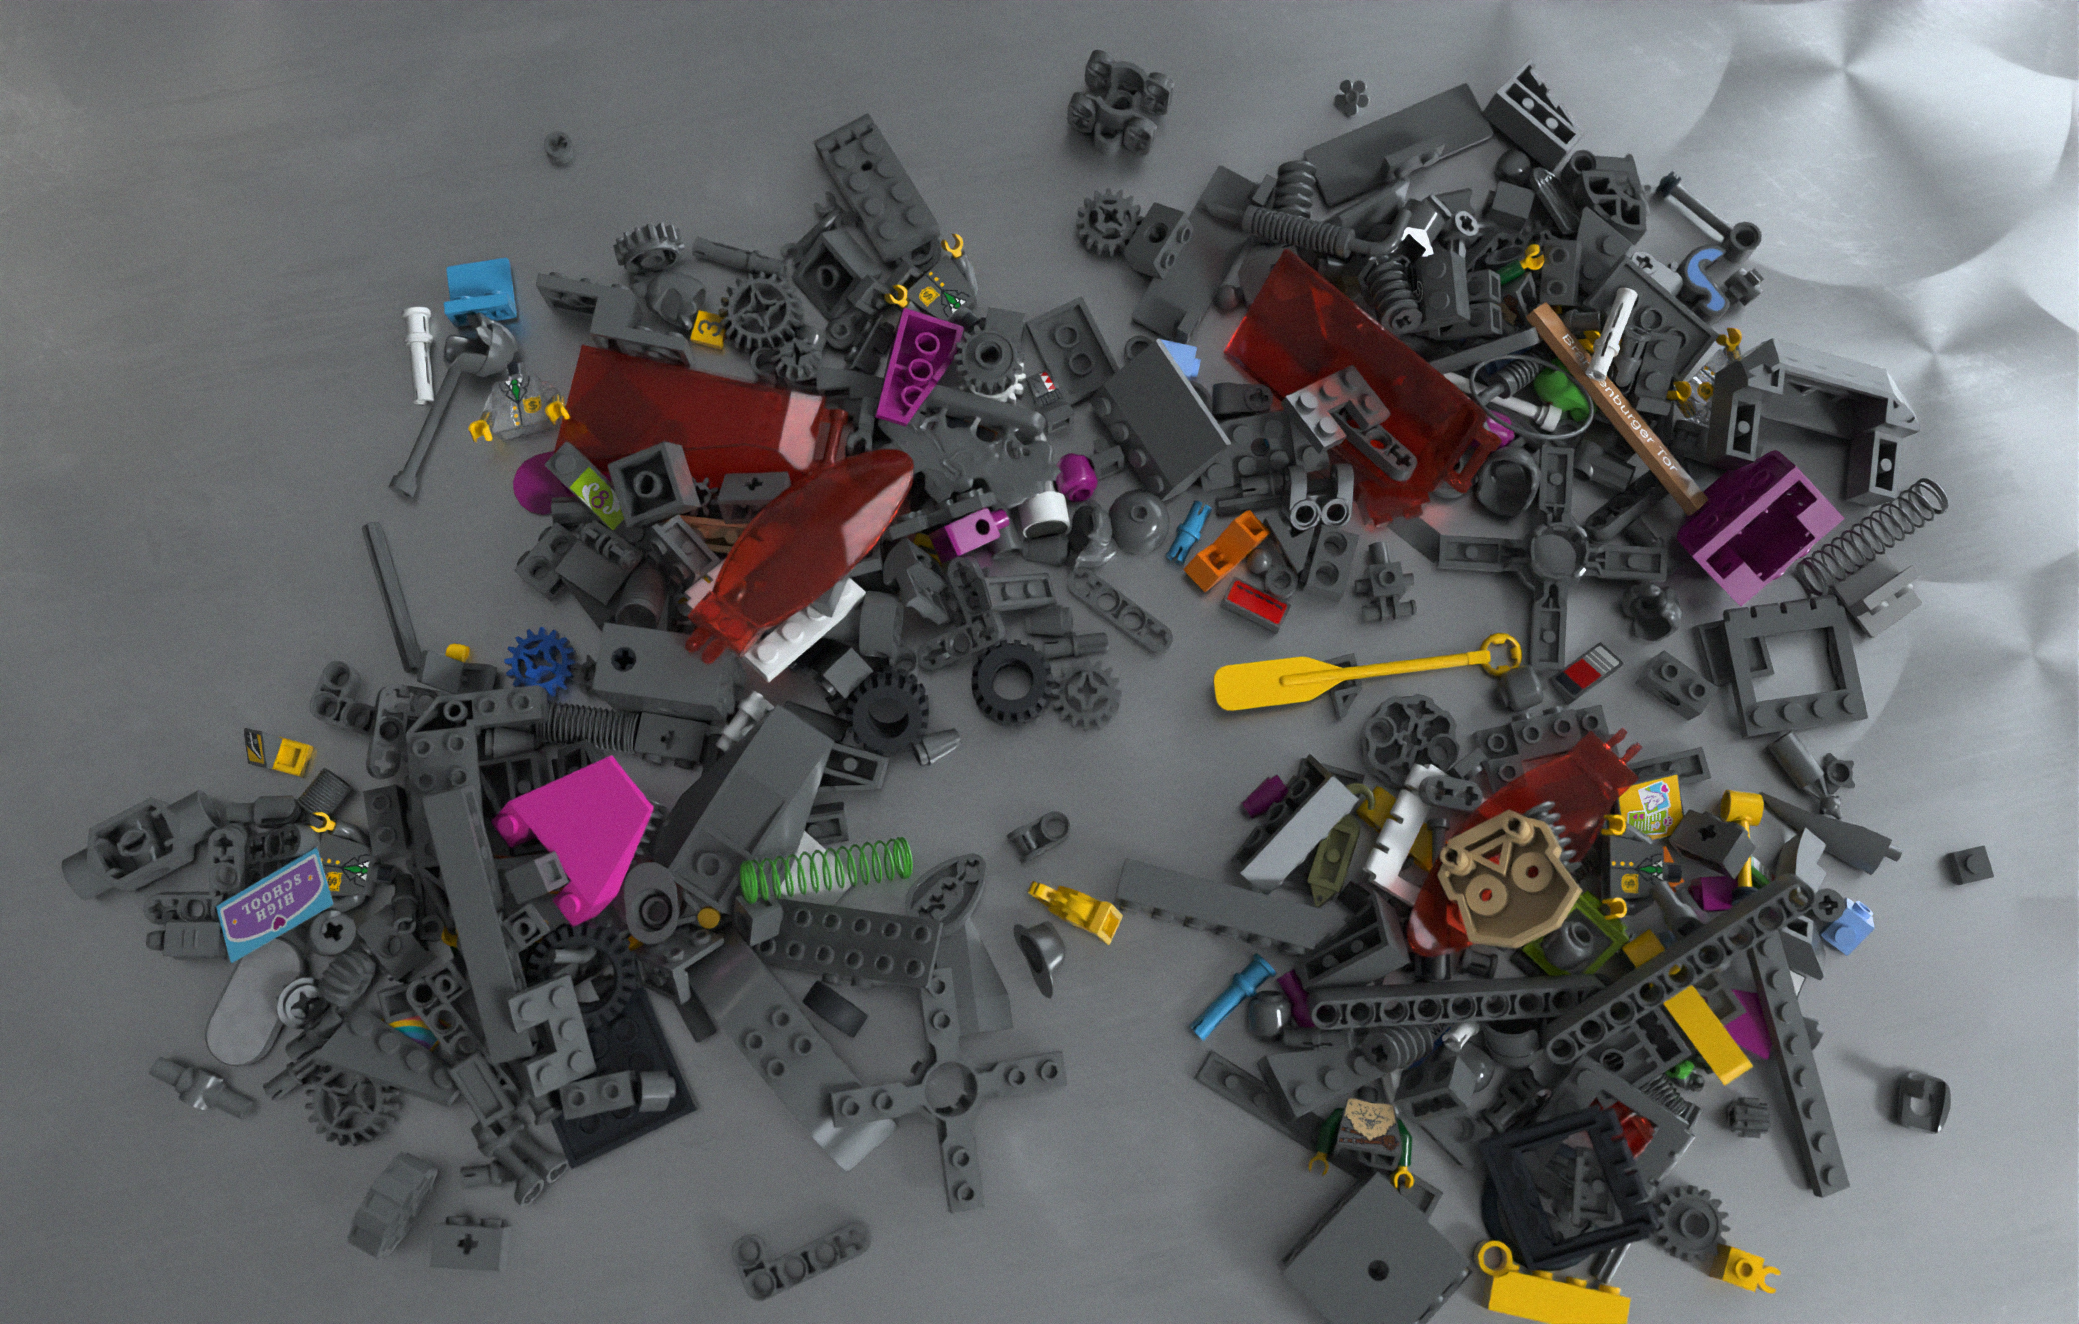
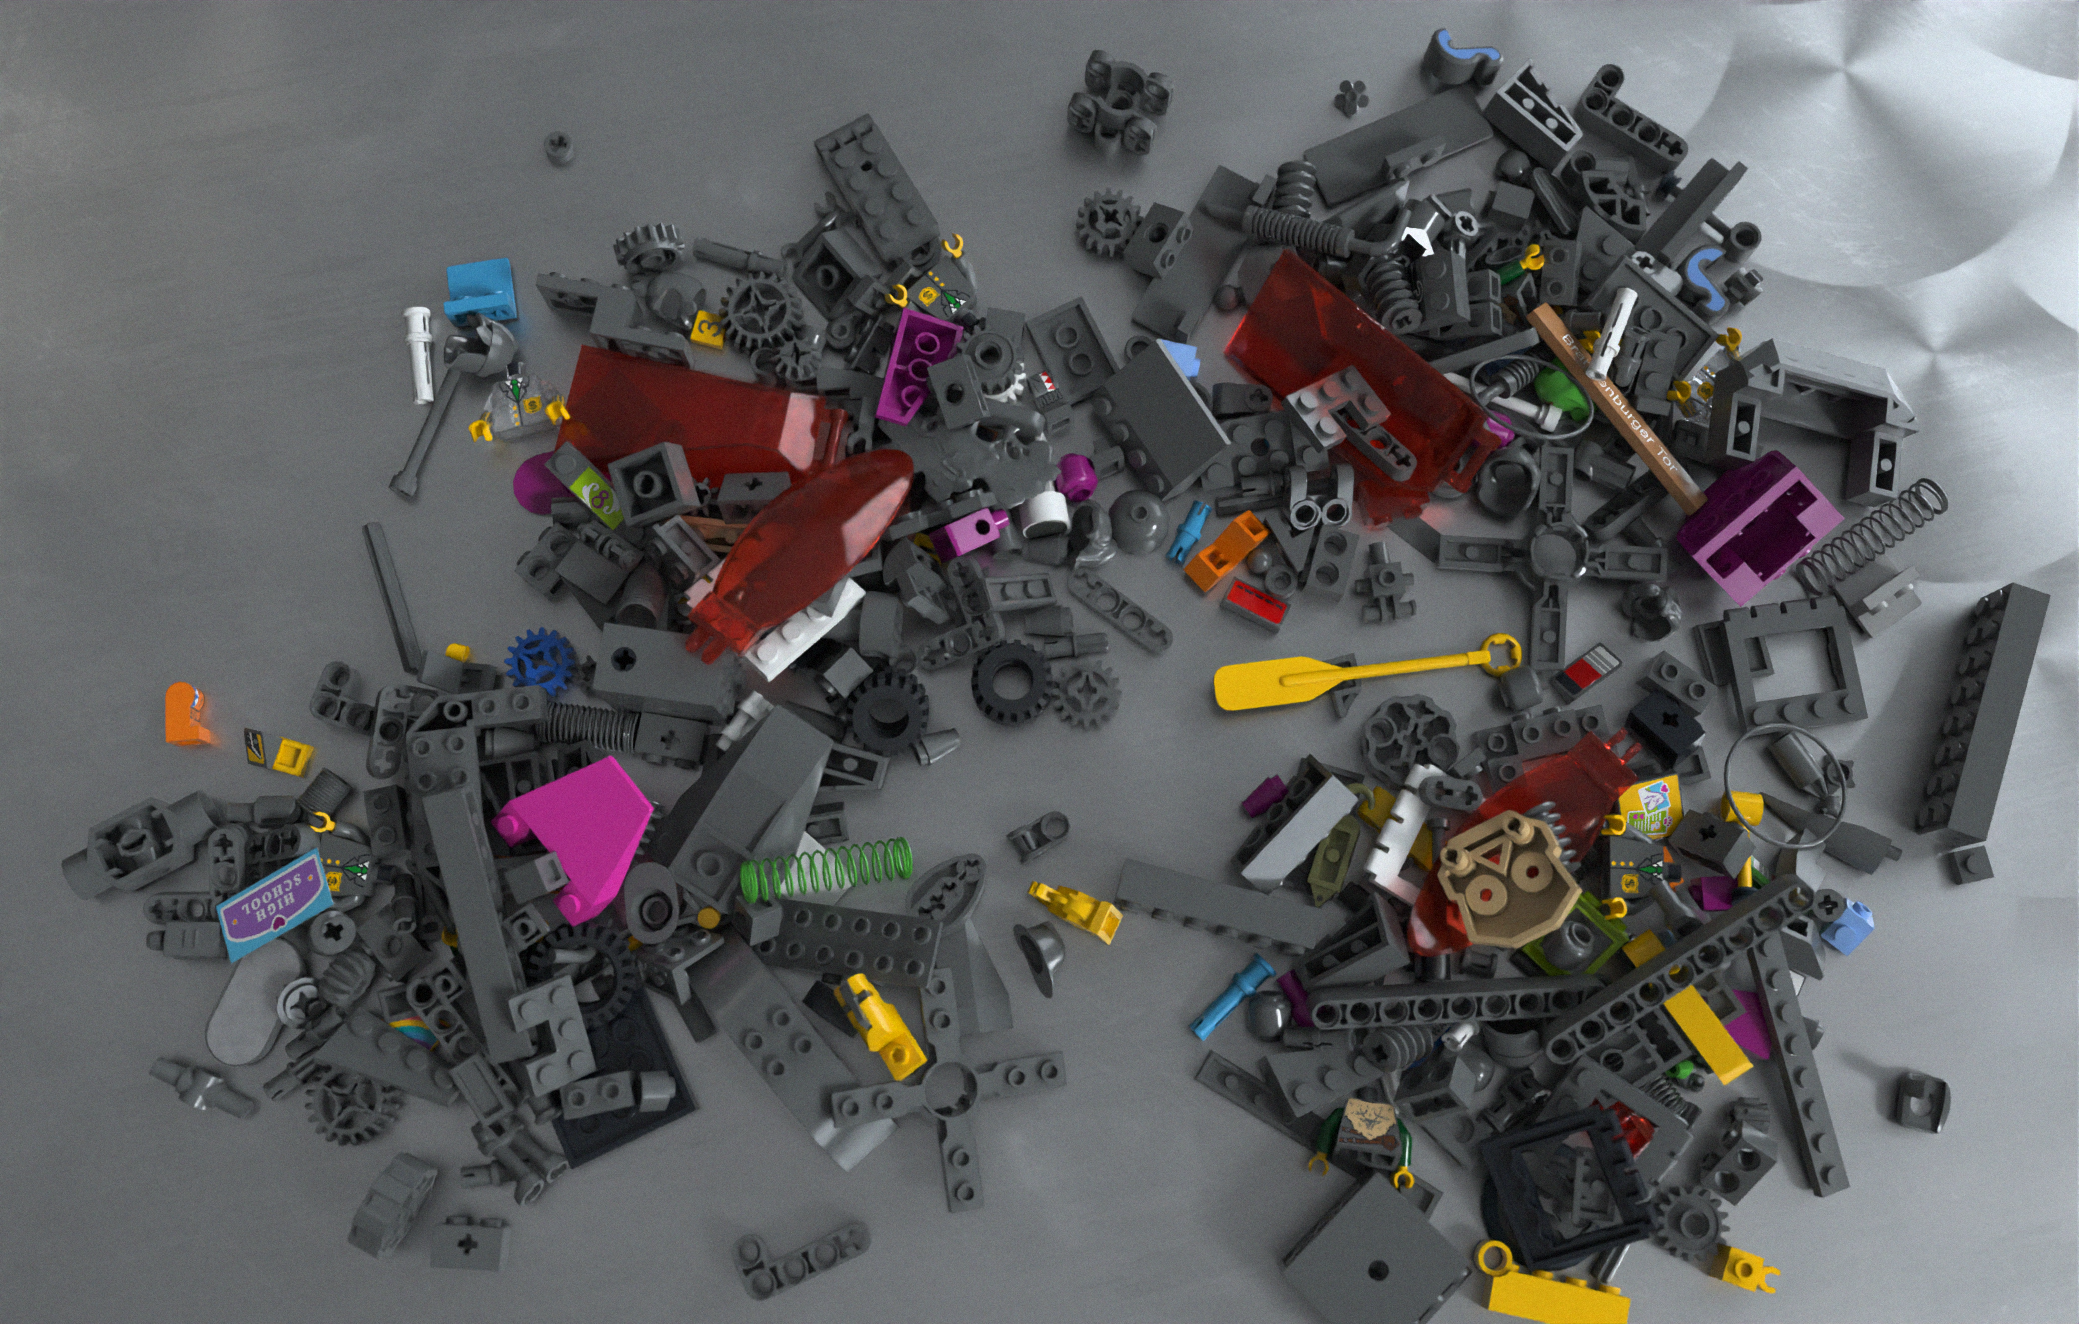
(183, 715): none -> orange leg
(880, 1026): none -> yellow plate
(971, 406): none -> dark grey brick
(1461, 64): none -> dark grey animal
(1633, 124): none -> dark grey beam
(1665, 728): none -> black brick
(1690, 210): none -> dark grey panel
(1742, 819): none -> dark grey piece
(1745, 1166): none -> dark grey brick
(1984, 716): none -> dark grey brick

